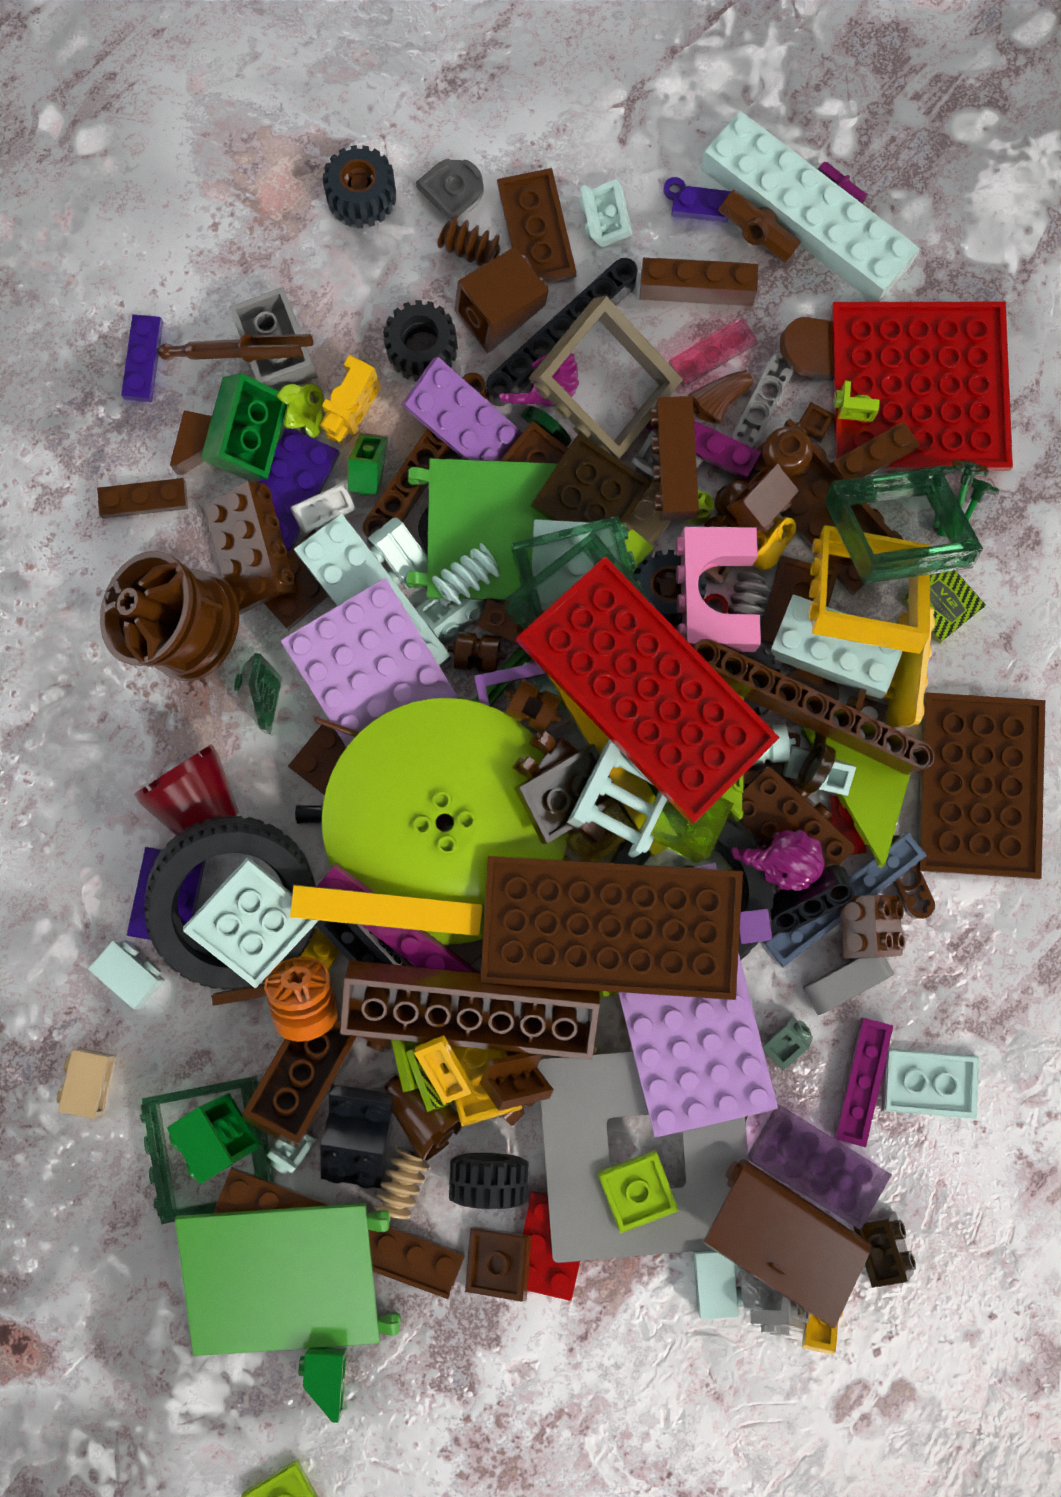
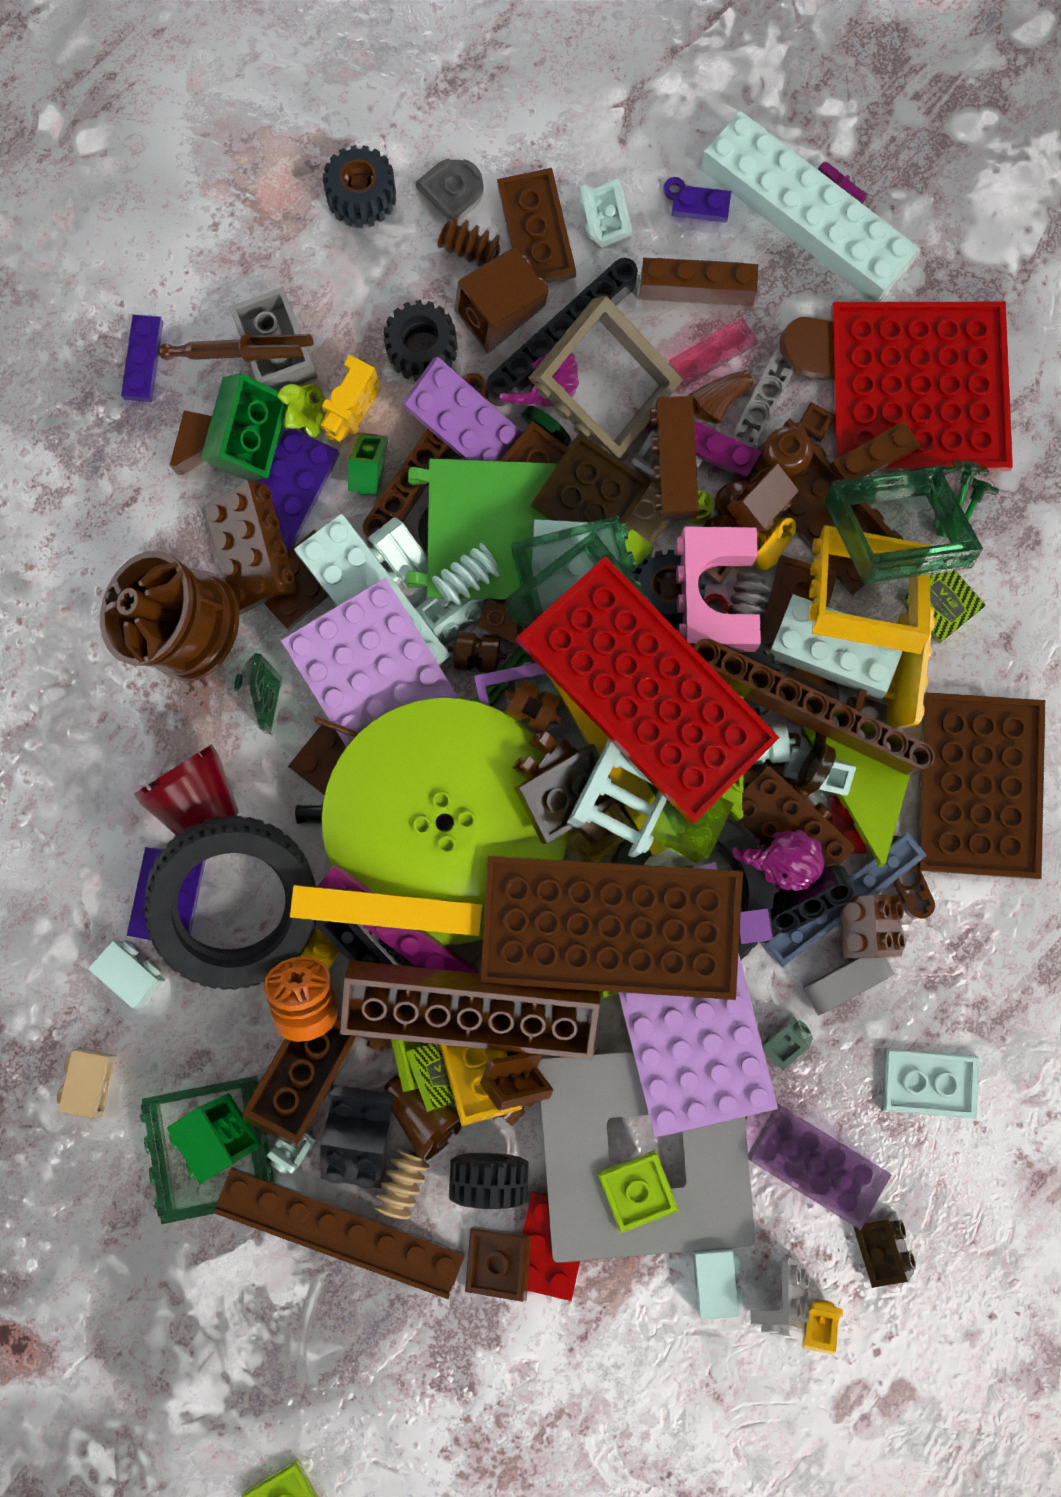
(142, 498): reddish brown plate -> none
(238, 995): reddish brown tile -> none
(248, 923): light aqua plate -> none
(281, 1279): bright green flag -> none
(322, 508): white plate -> none
(324, 1378): green slope -> none
(449, 1082): yellow piece -> none
(759, 226): reddish brown piece -> none
(787, 1243): reddish brown door -> none
(855, 408): lime bracket -> none
(863, 1082): magenta plate -> none

